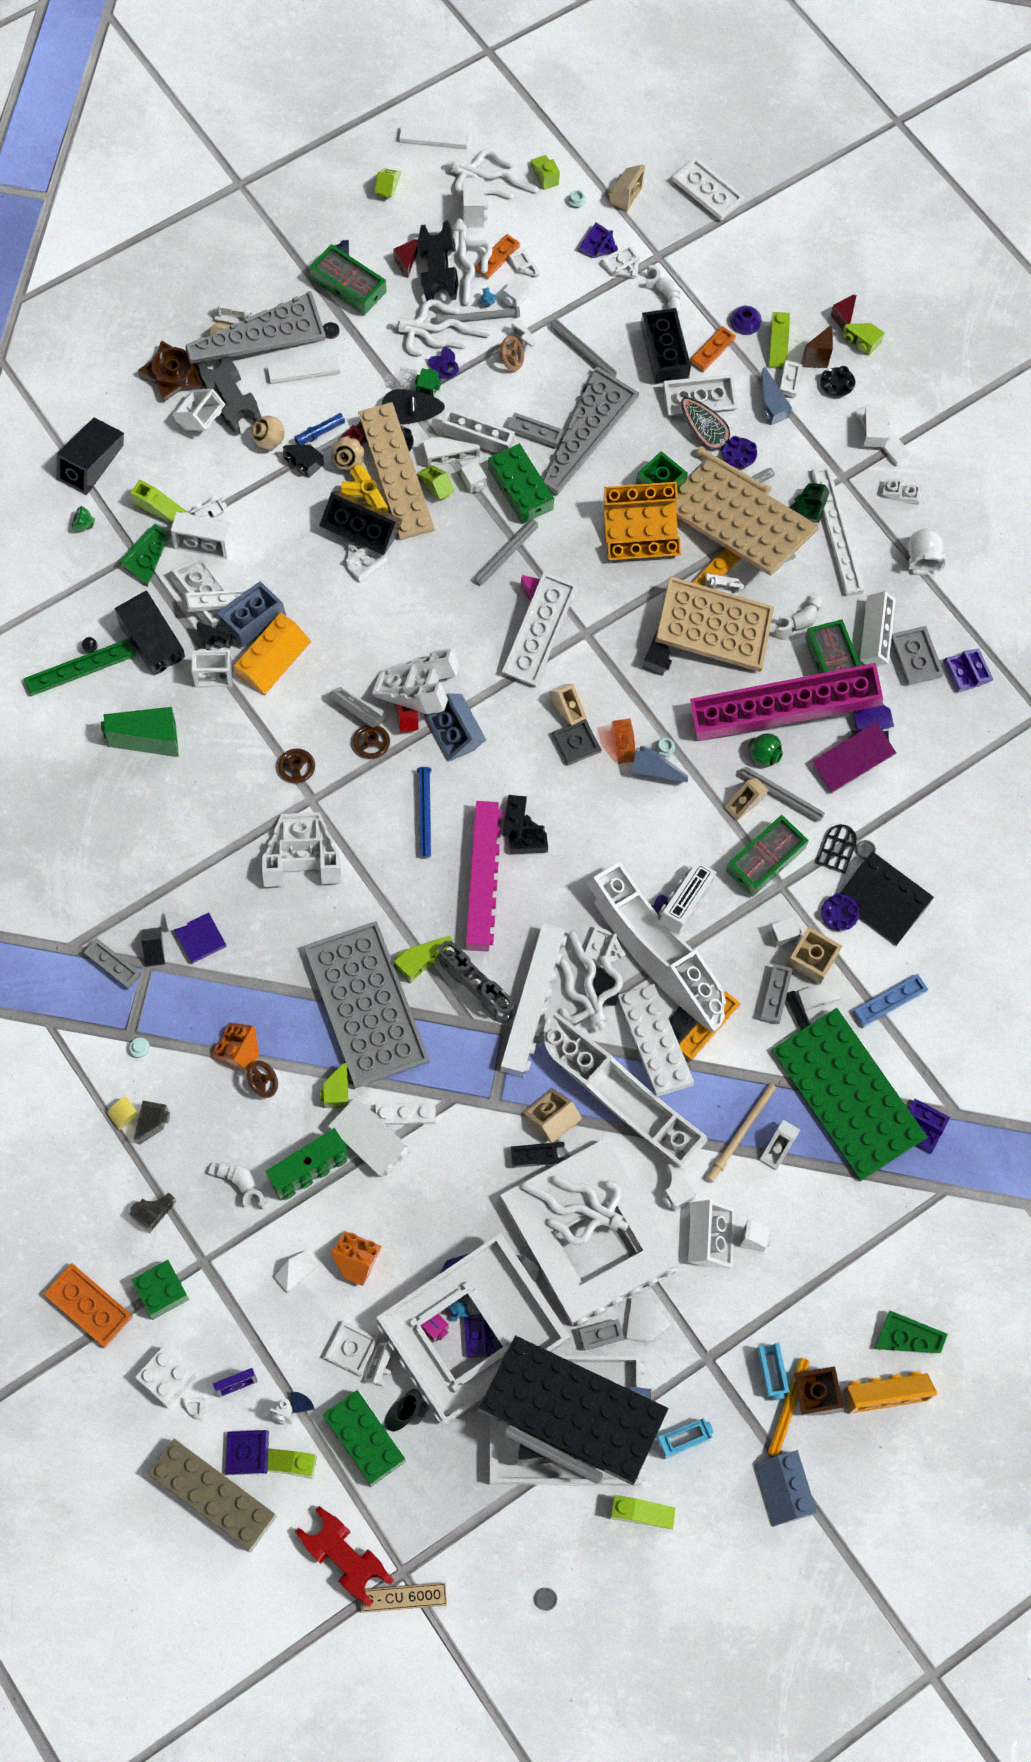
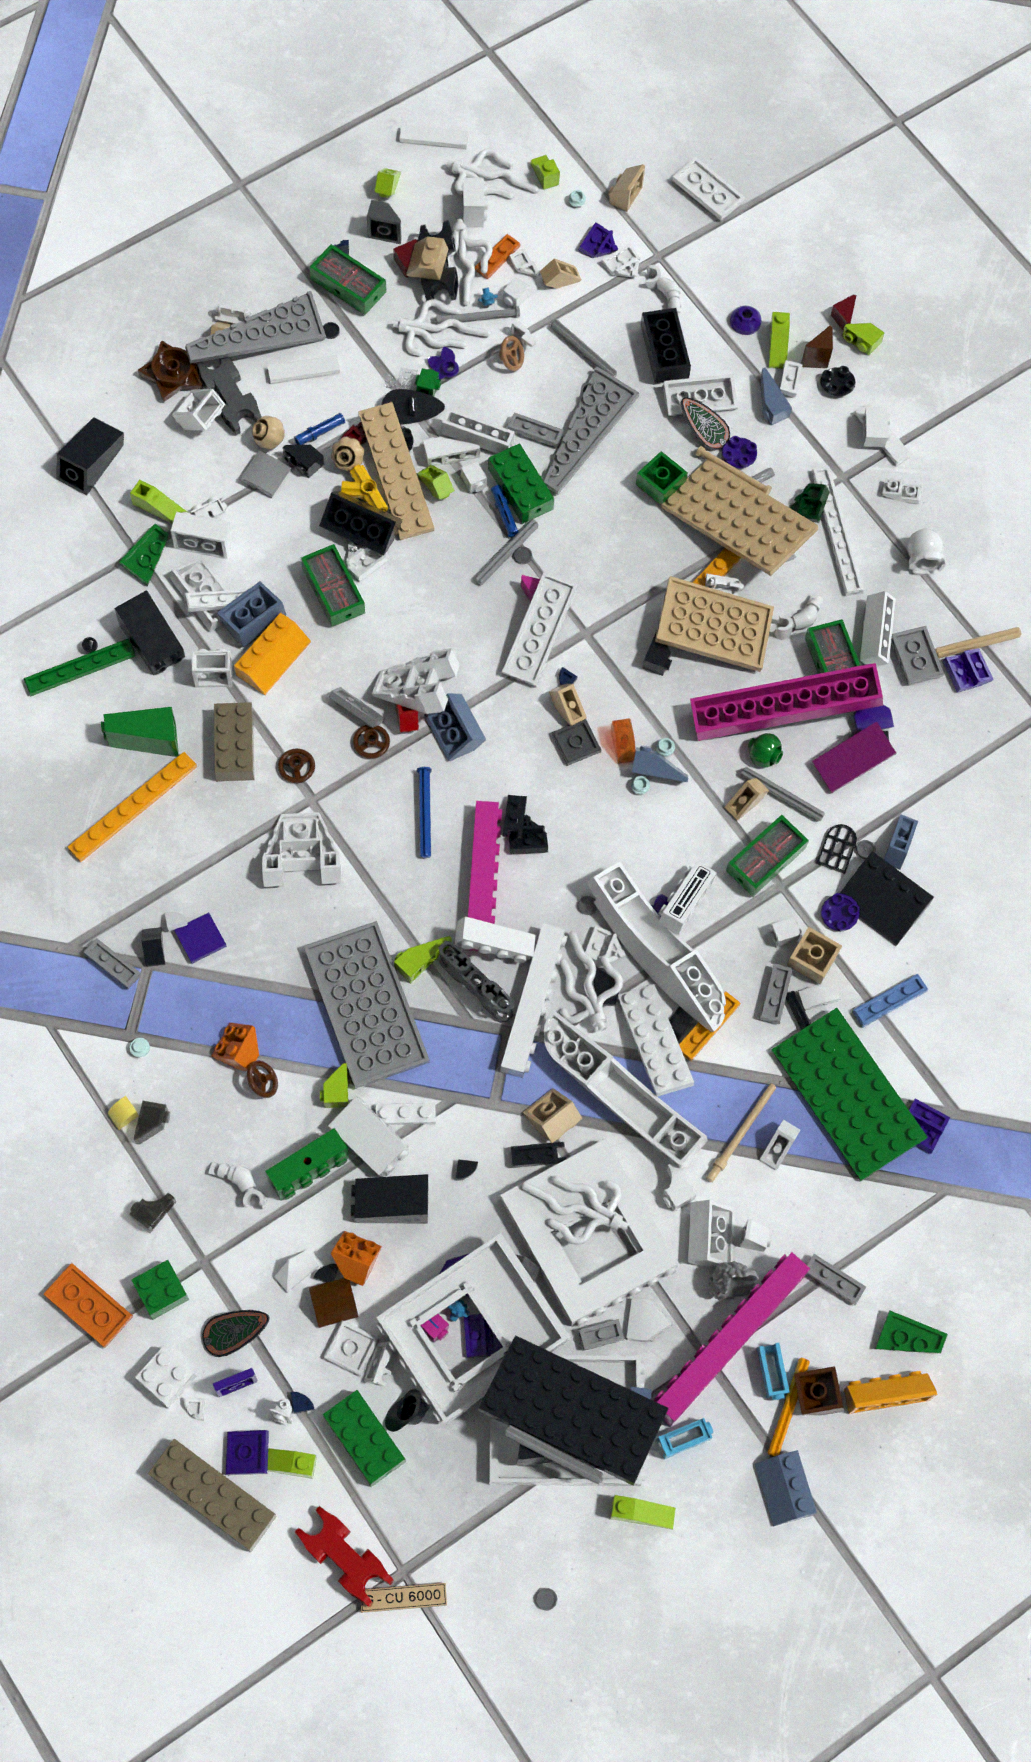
(82, 519): green brick -> none
(132, 807): none -> light orange plate
(210, 635): black slope -> none
(233, 1331): none -> shield
(234, 741): none -> dark tan brick
(265, 473): none -> light grey slope
(327, 1273): none -> black tile
(333, 585): none -> brick
(333, 1302): none -> reddish brown slope
(383, 223): none -> dark grey slope
(391, 1199): none -> black slope
(428, 258): none -> tan slope
(465, 1169): none -> black tile
(494, 939): none -> white brick
(497, 494): none -> blue pin
(523, 555): none -> flat silver piece
(559, 274): none -> tan slope
(566, 677): none -> dark blue tile
(586, 905): none -> flat silver piece
(640, 785): none -> light aqua plate
(641, 521): light orange slope -> none
(712, 349): orange tile -> none
(732, 1280): none -> light grey piece
(735, 1333): none -> dark pink brick
(835, 1279): none -> light grey plate
(900, 841): none -> sand blue slope
(978, 642): none -> tan axle

